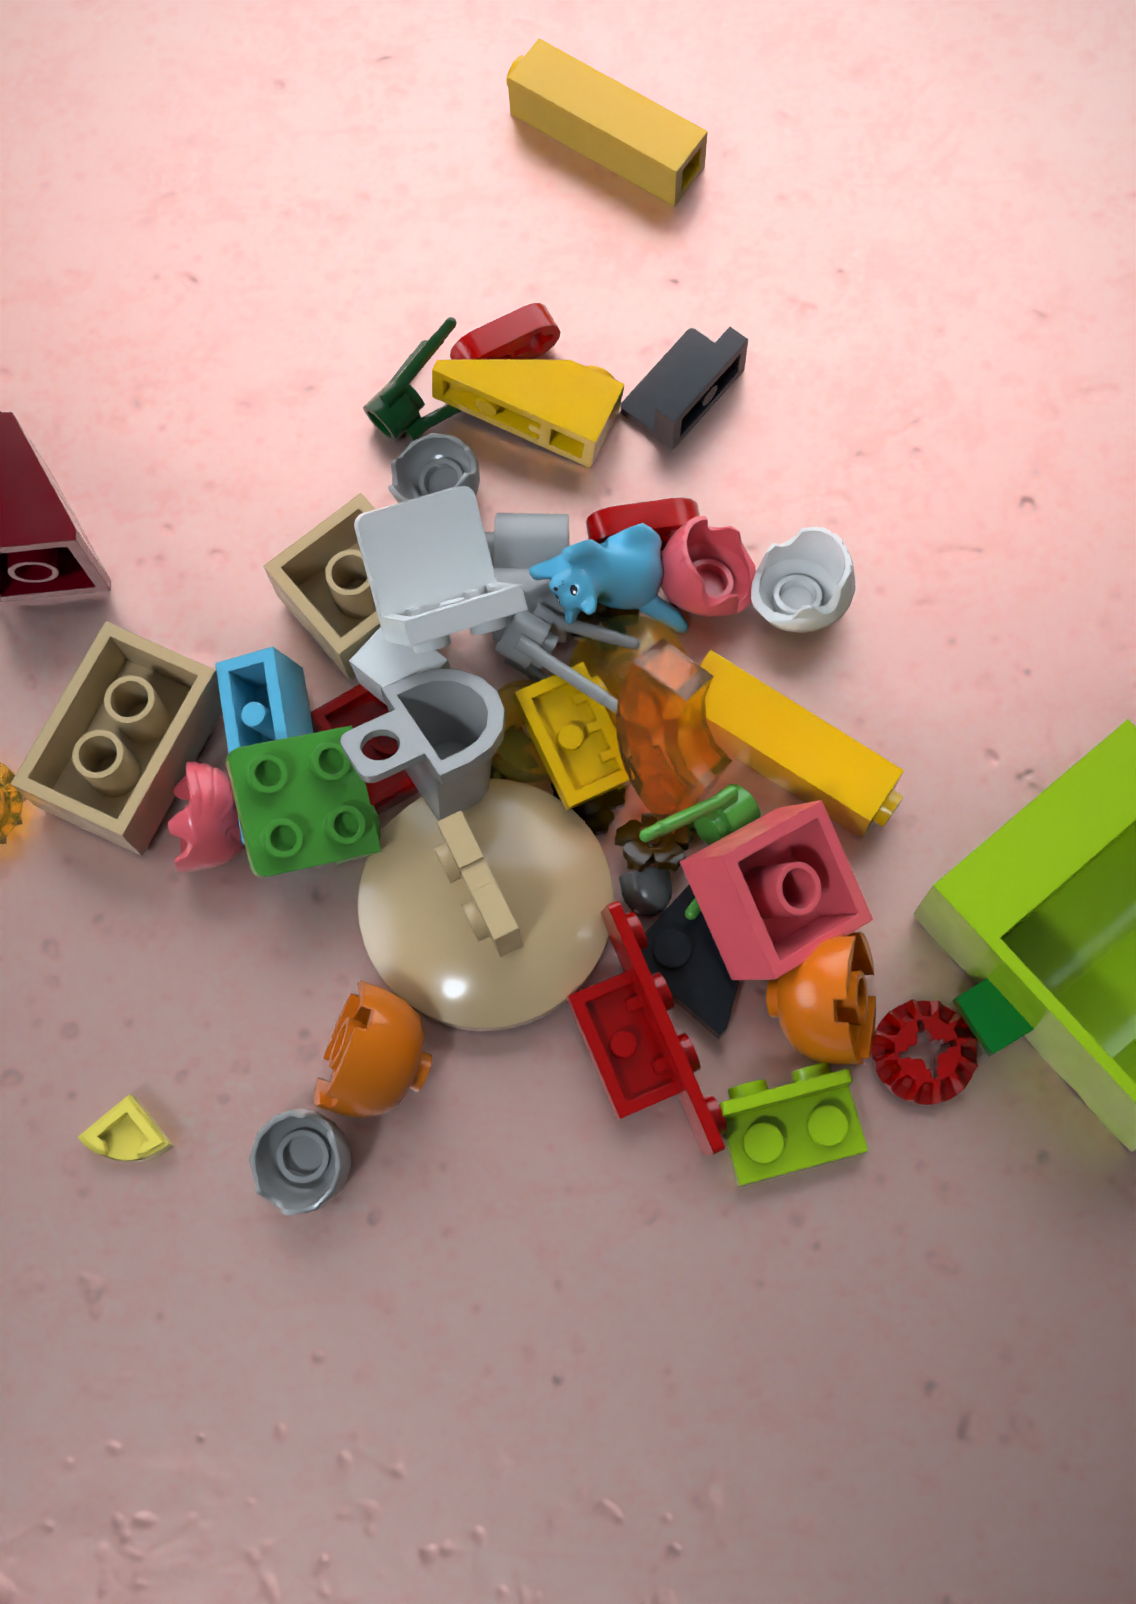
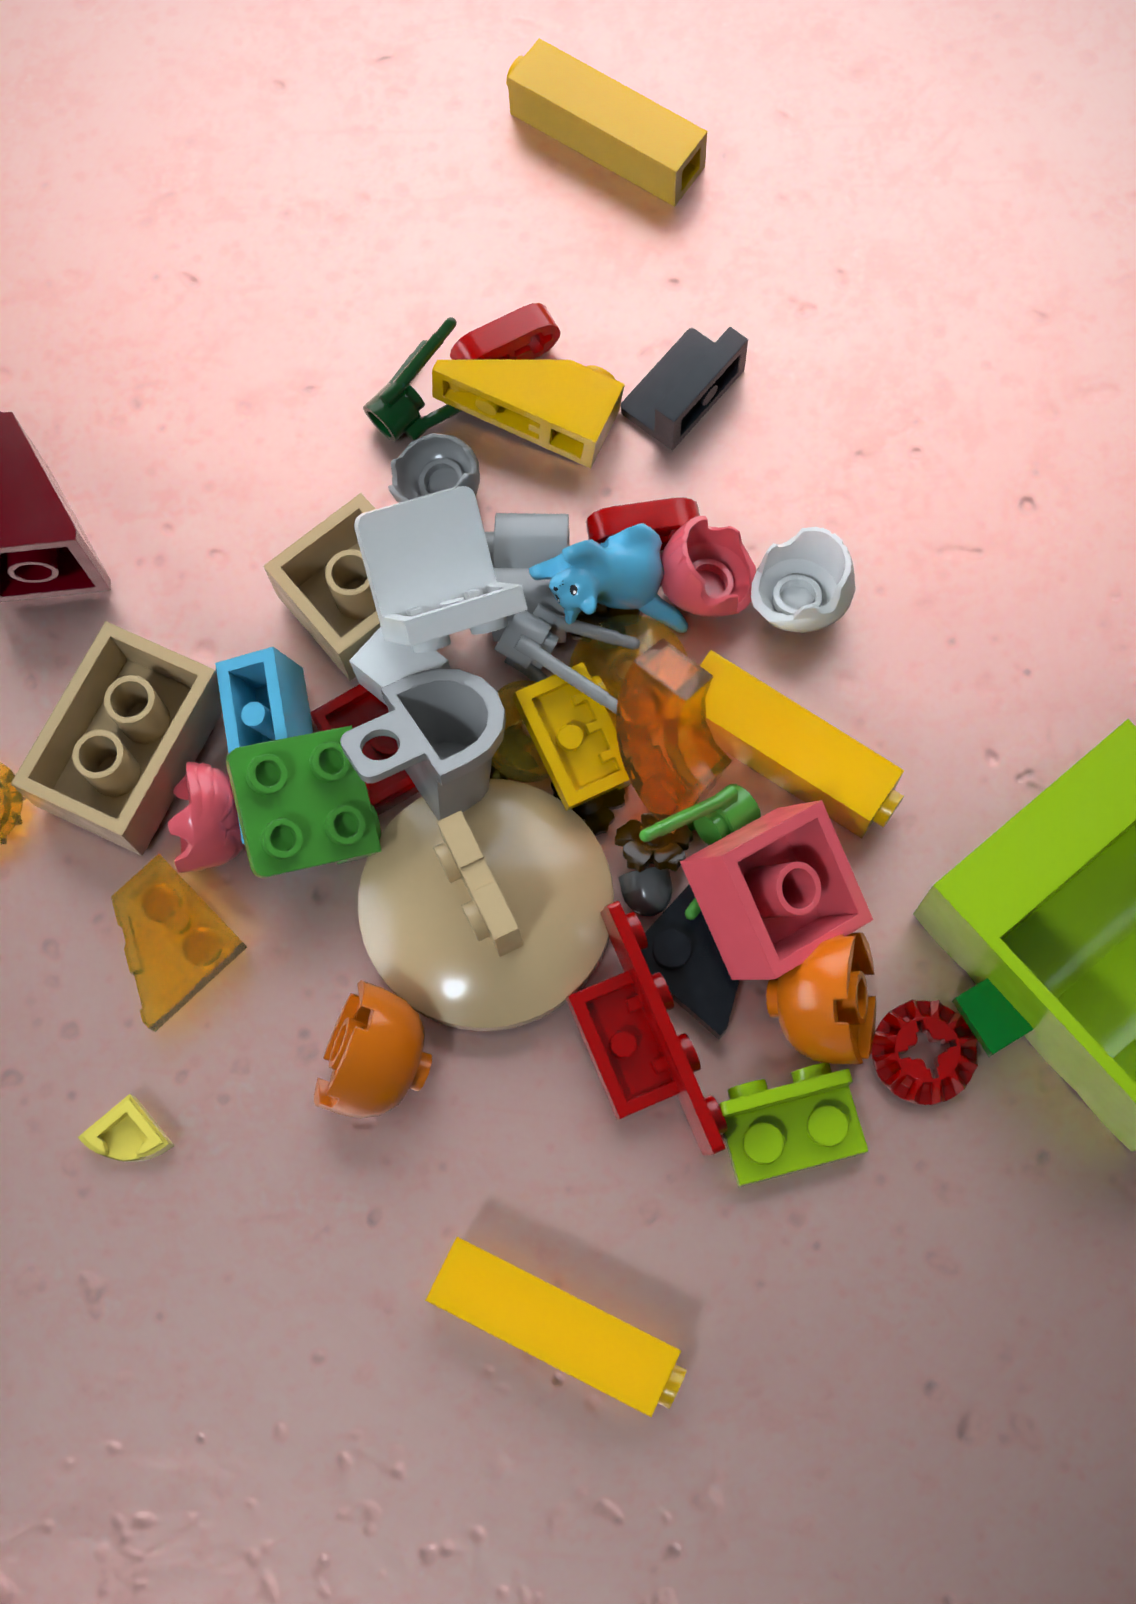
(170, 940): none -> clear yellow wing
(300, 1161): light grey hair -> none
(557, 1328): none -> yellow brick

